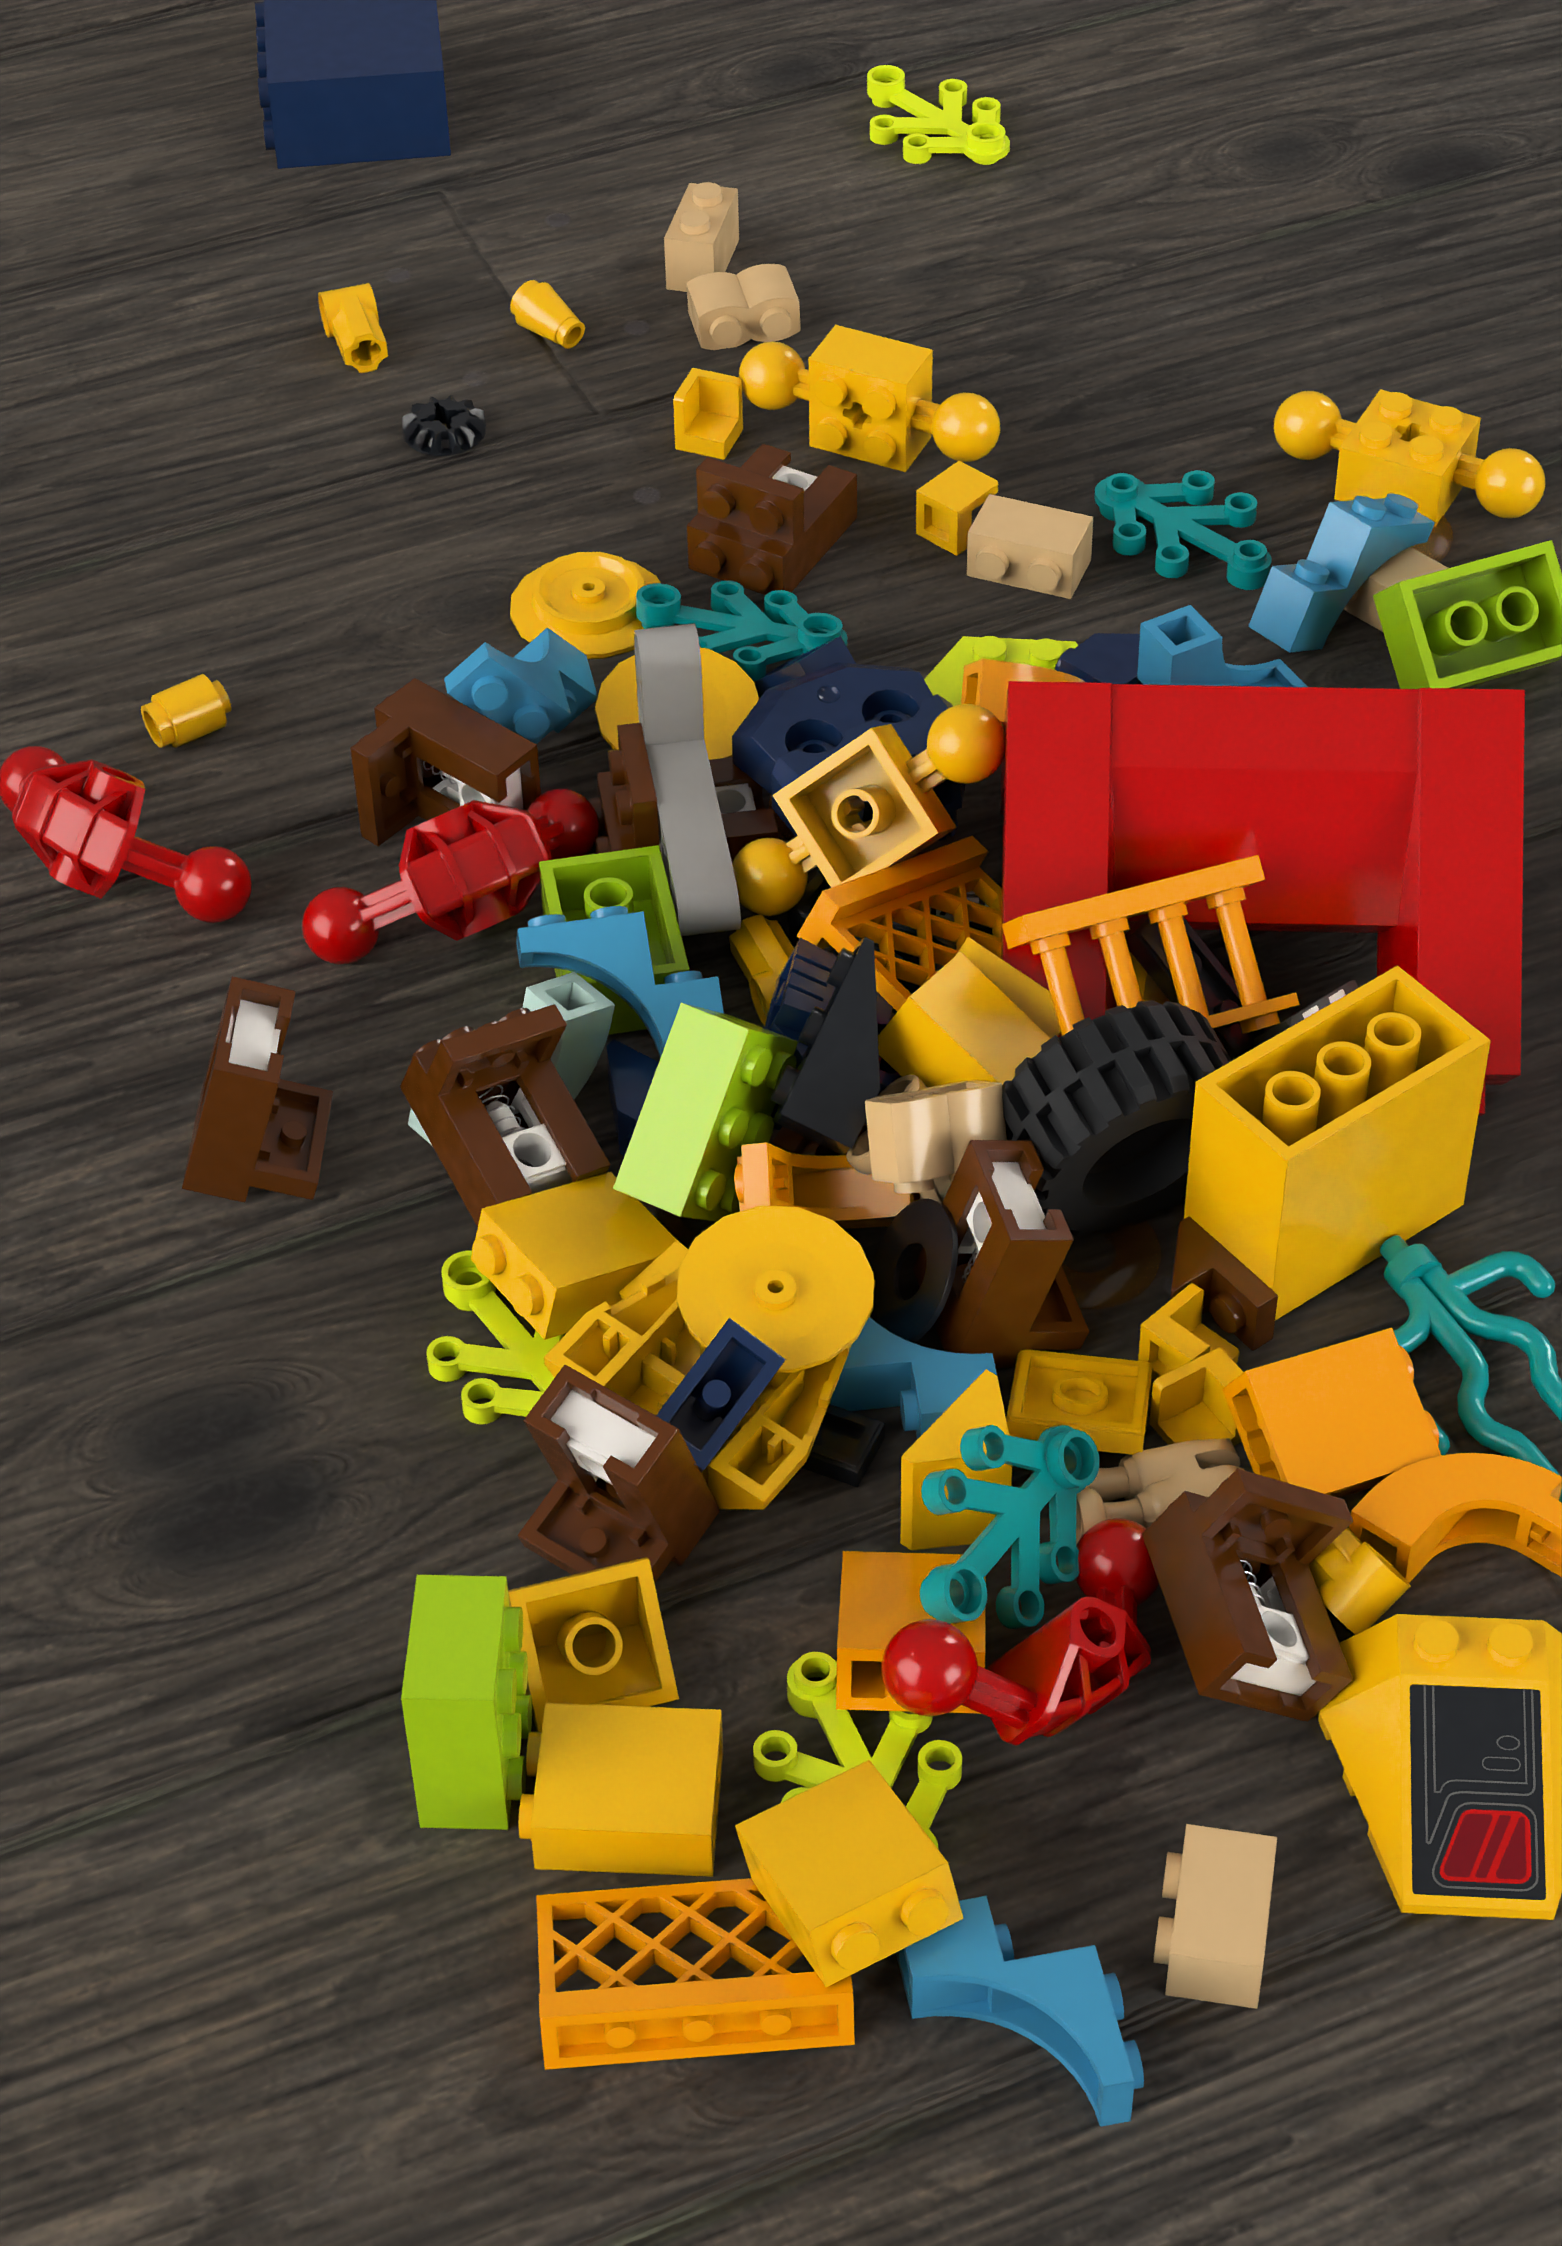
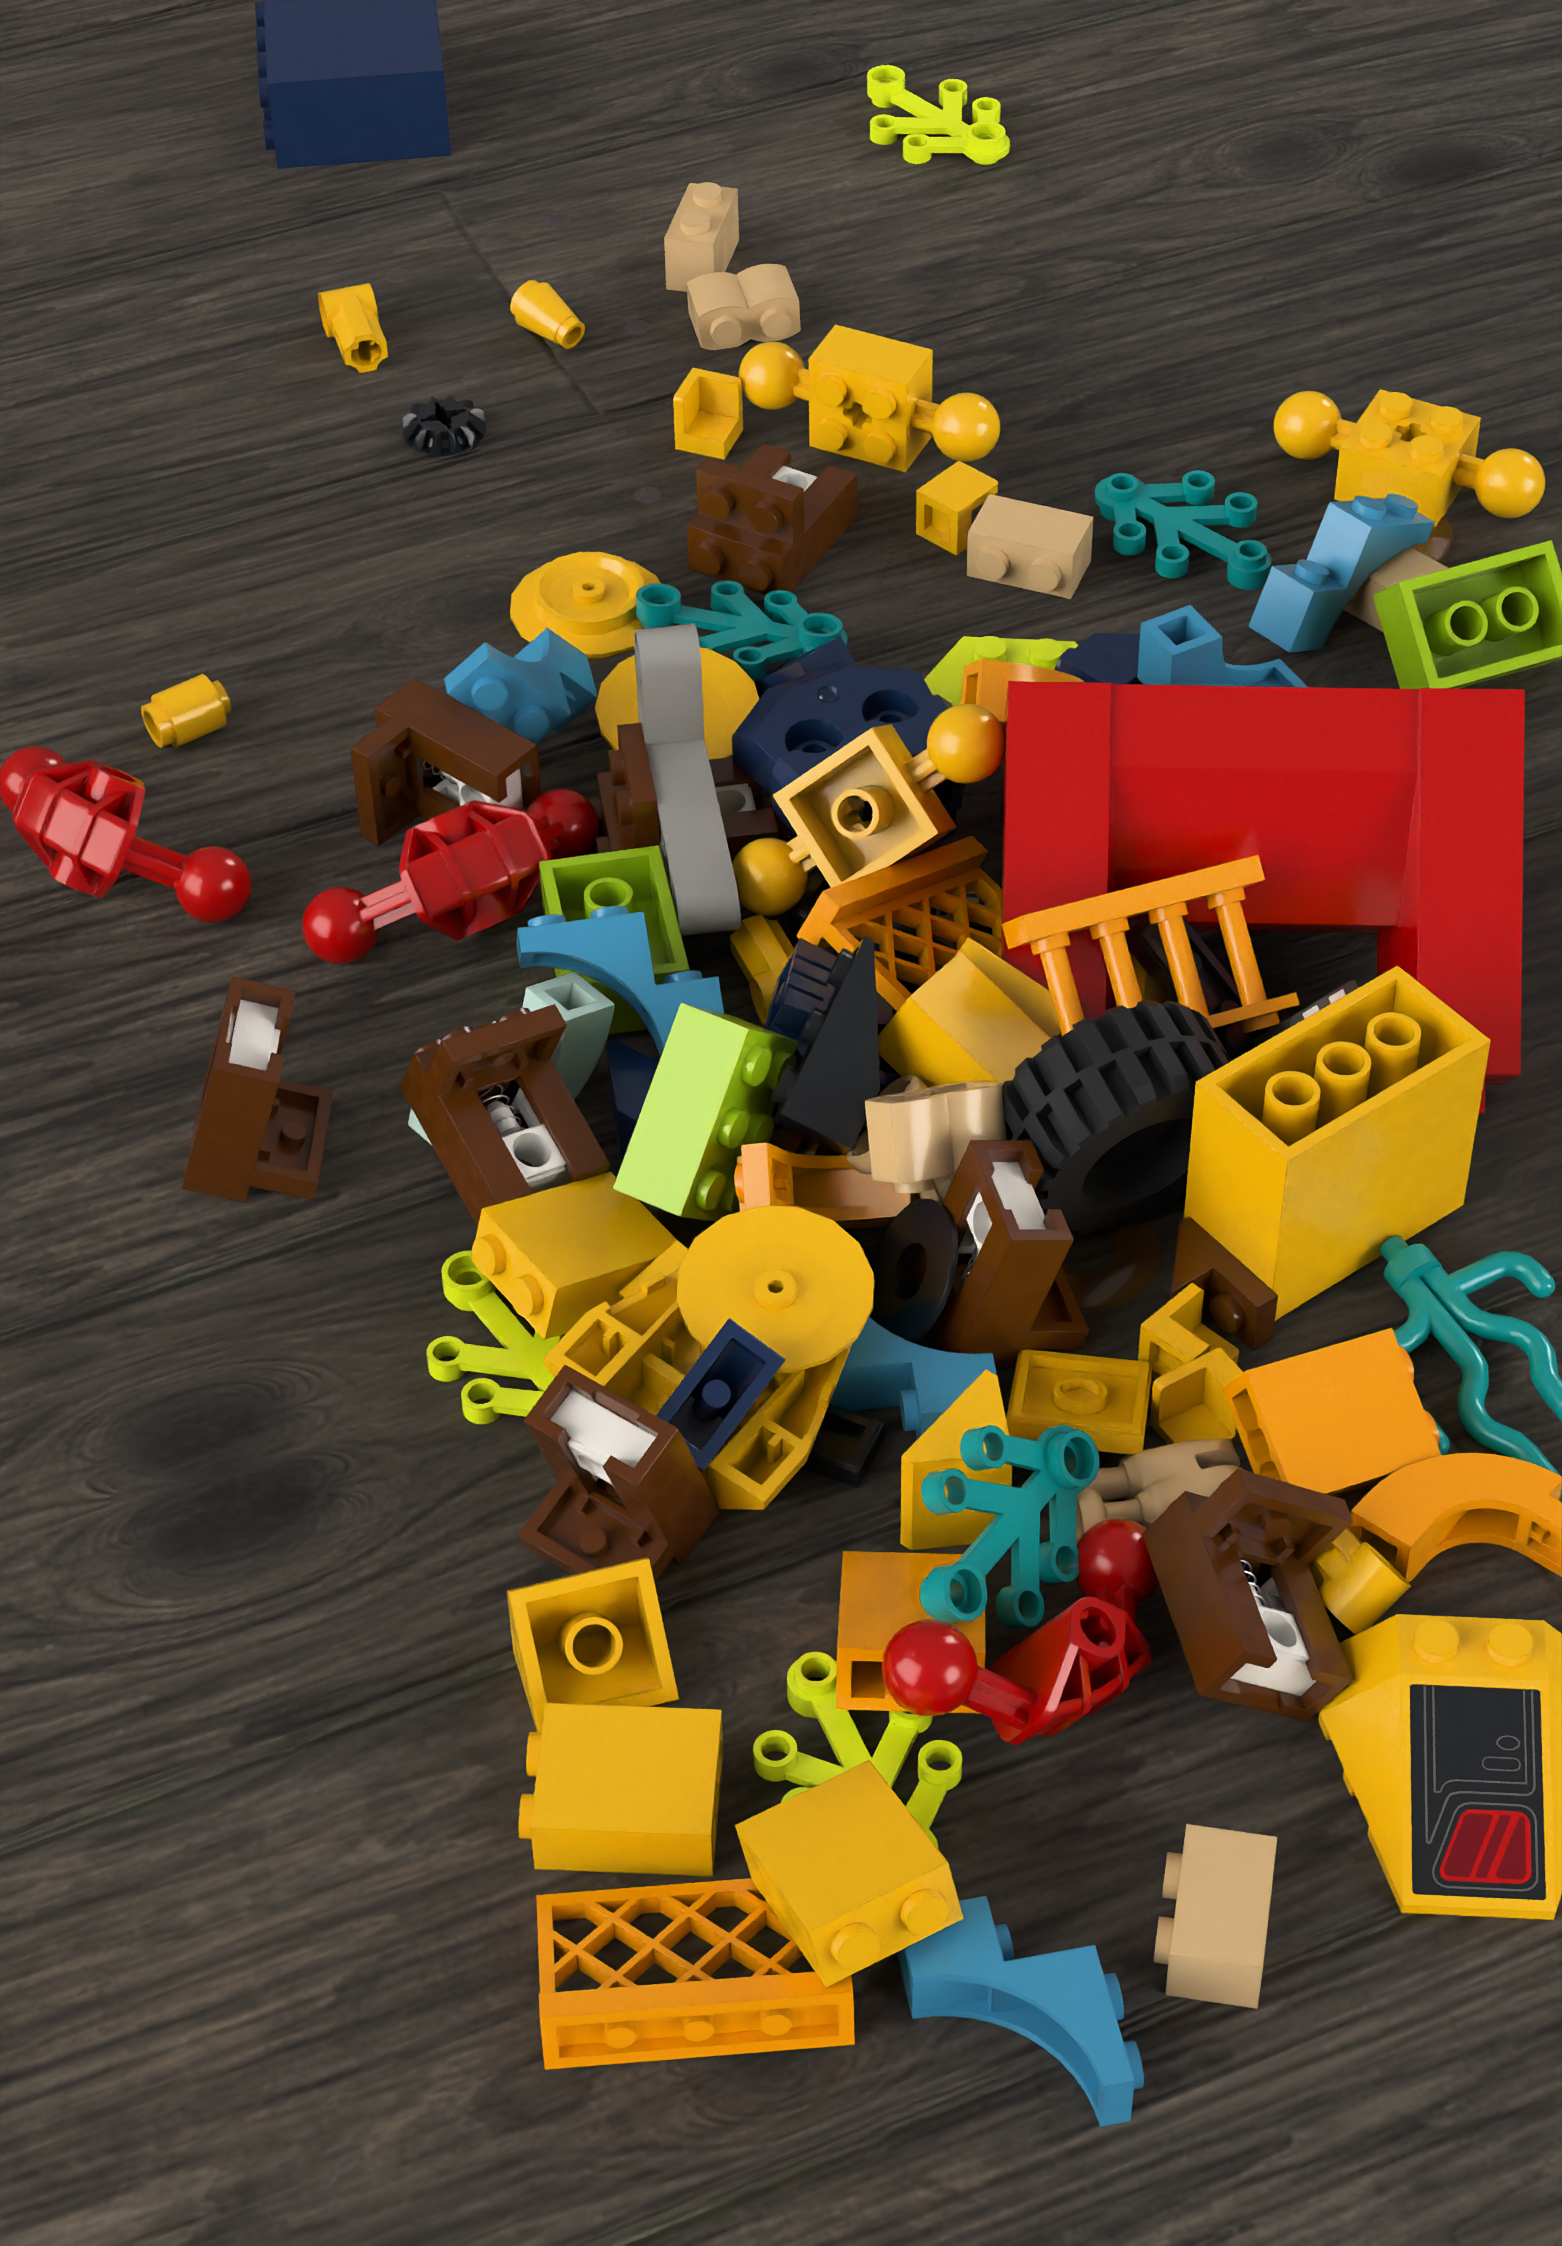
(466, 1701): lime brick -> none

